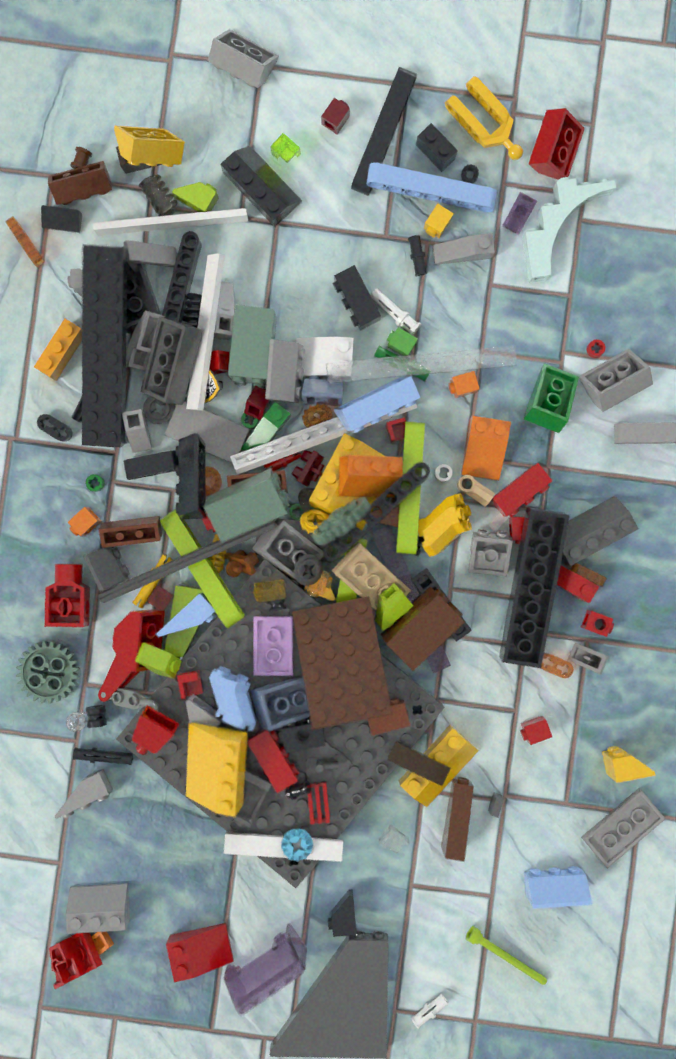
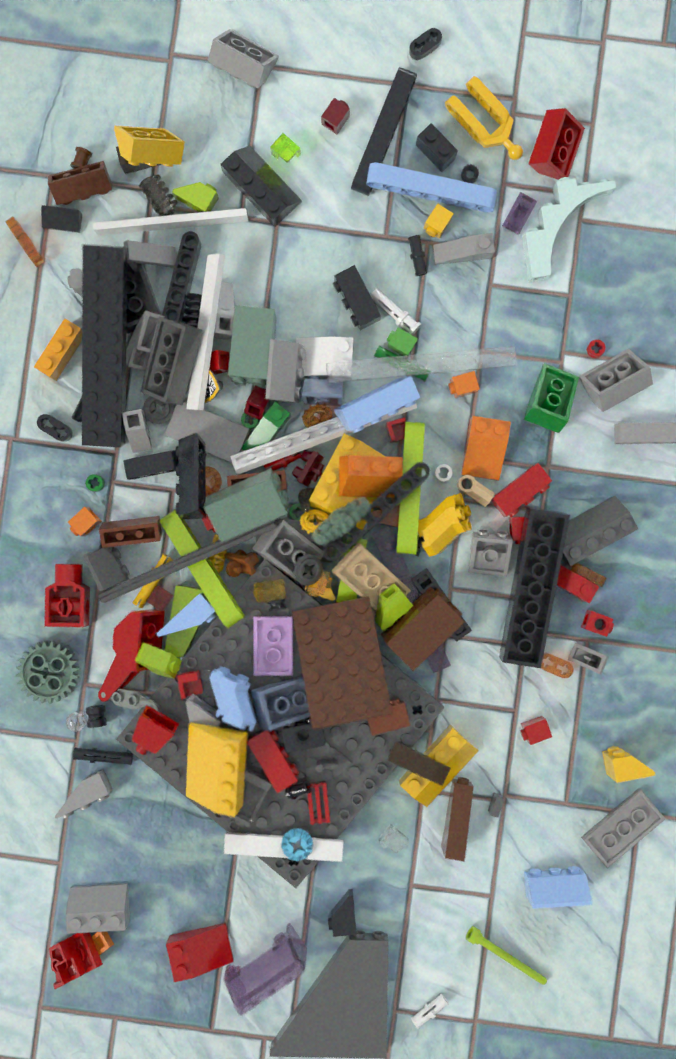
(423, 41): none -> black beam

